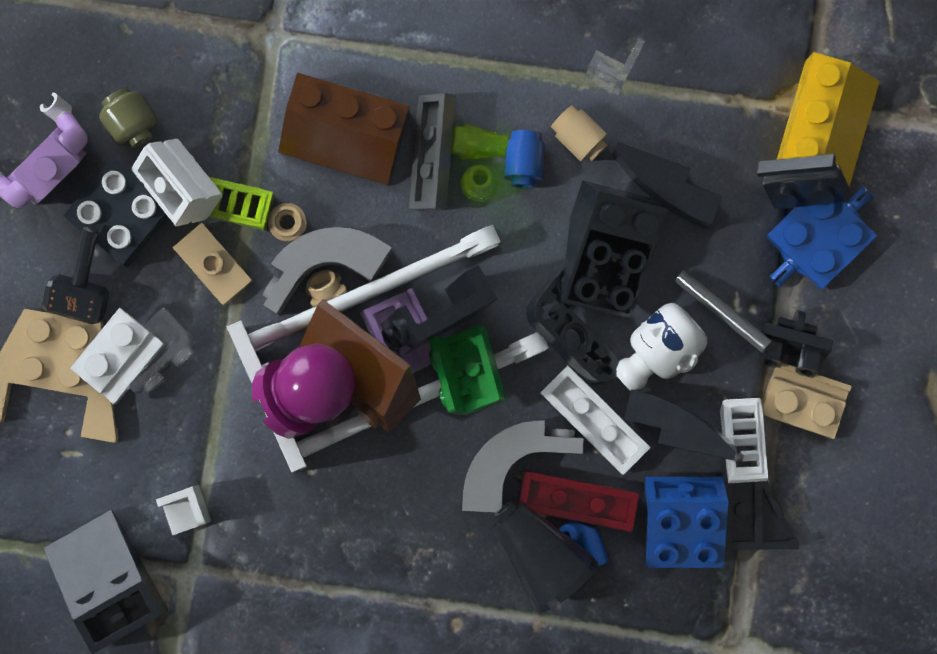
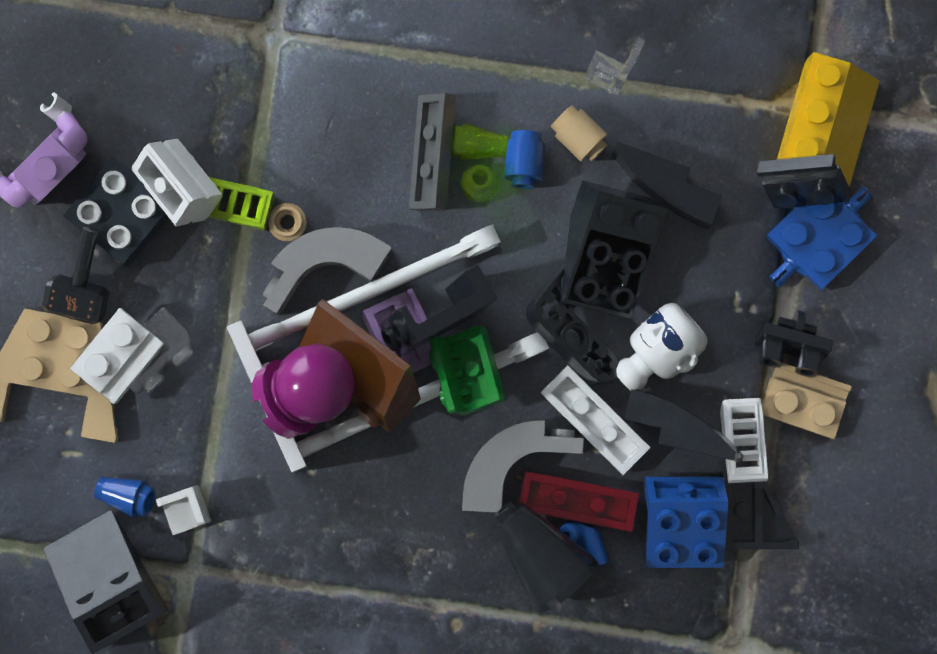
(126, 495): none -> blue cone
(127, 118): olive head -> none
(212, 264): tan plate -> none
(324, 286): tan plate -> none
(343, 128): reddish brown slope -> none
(724, 312): dark grey bar -> none

